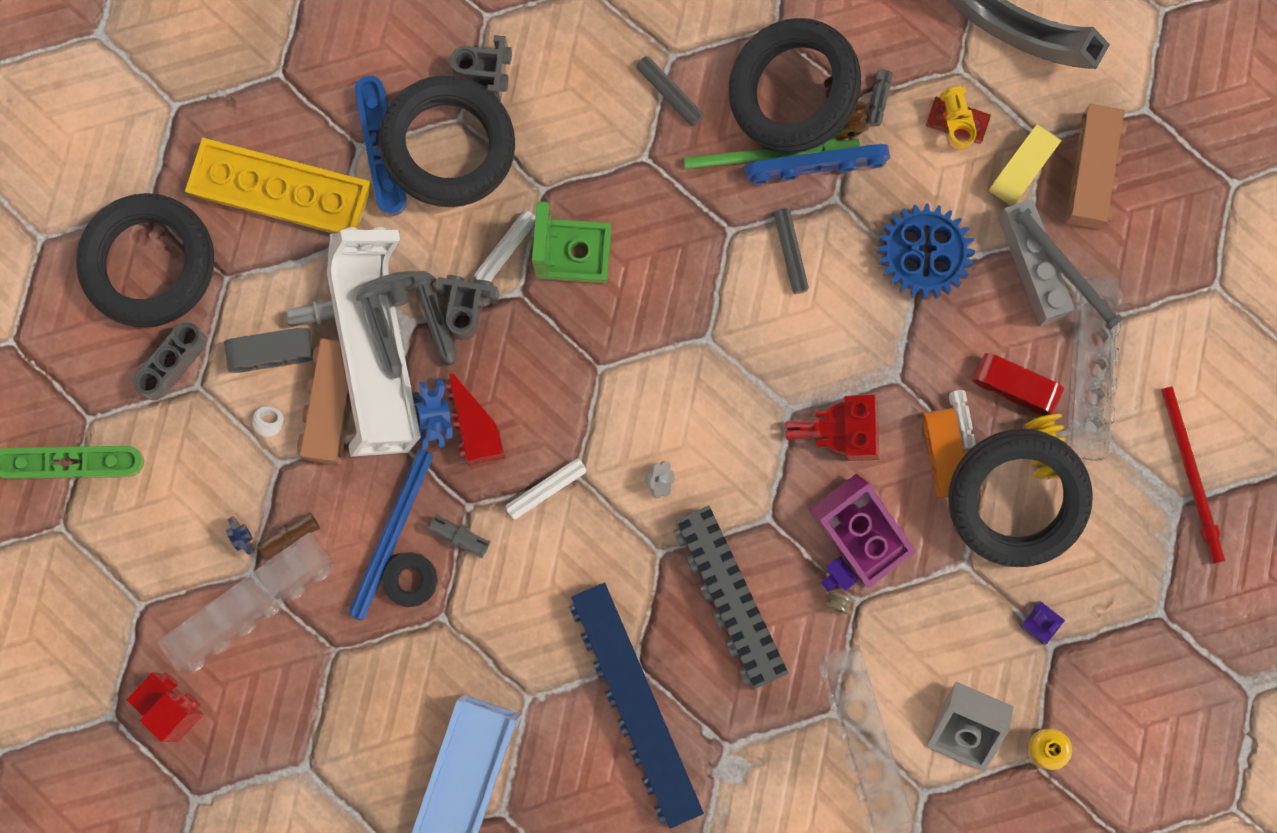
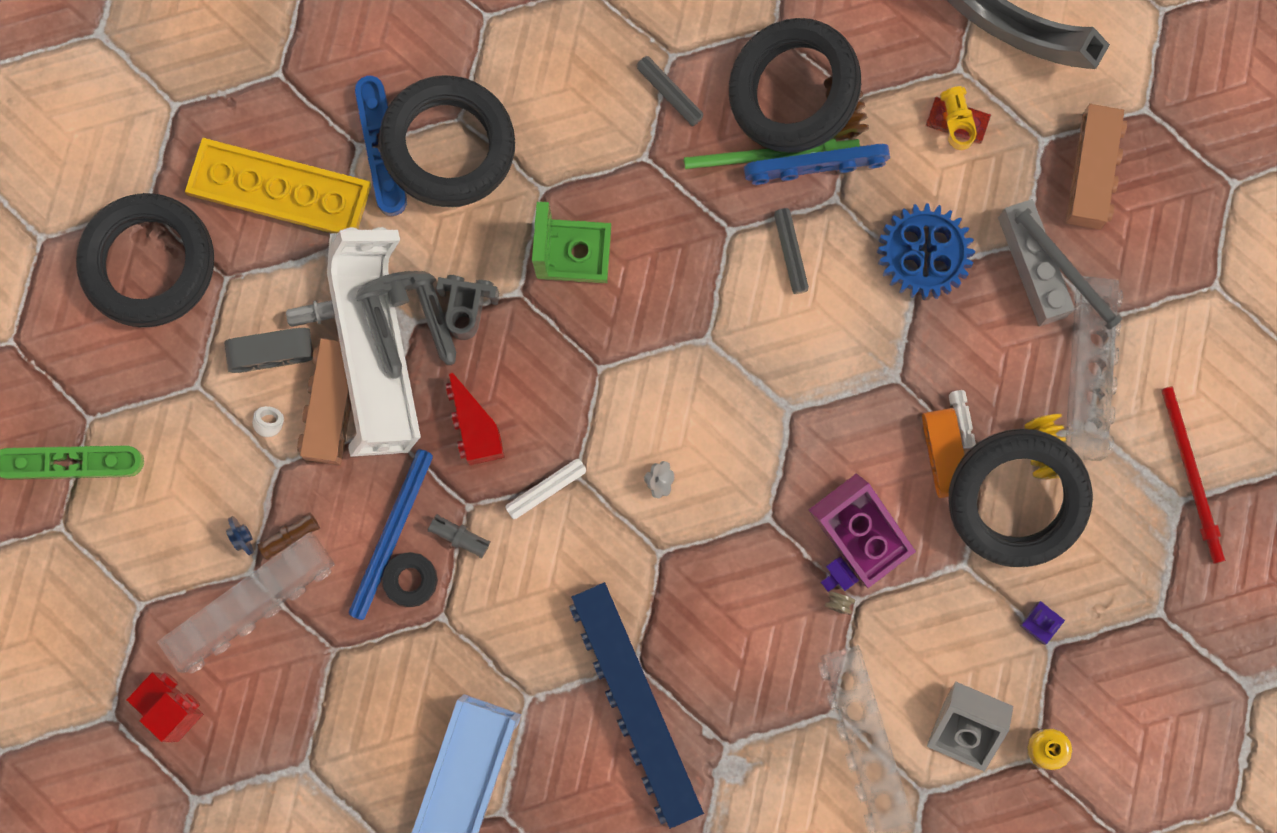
(156, 367): dark grey beam -> none
(432, 414): blue pin -> none
(487, 66): dark grey pin -> none
(506, 246): white axle -> none
(731, 598): dark grey brick -> none
(849, 427): red brick -> none
(879, 97): dark grey axle -> none
(1018, 384): red beam -> none
(1024, 165): light yellow beam -> none

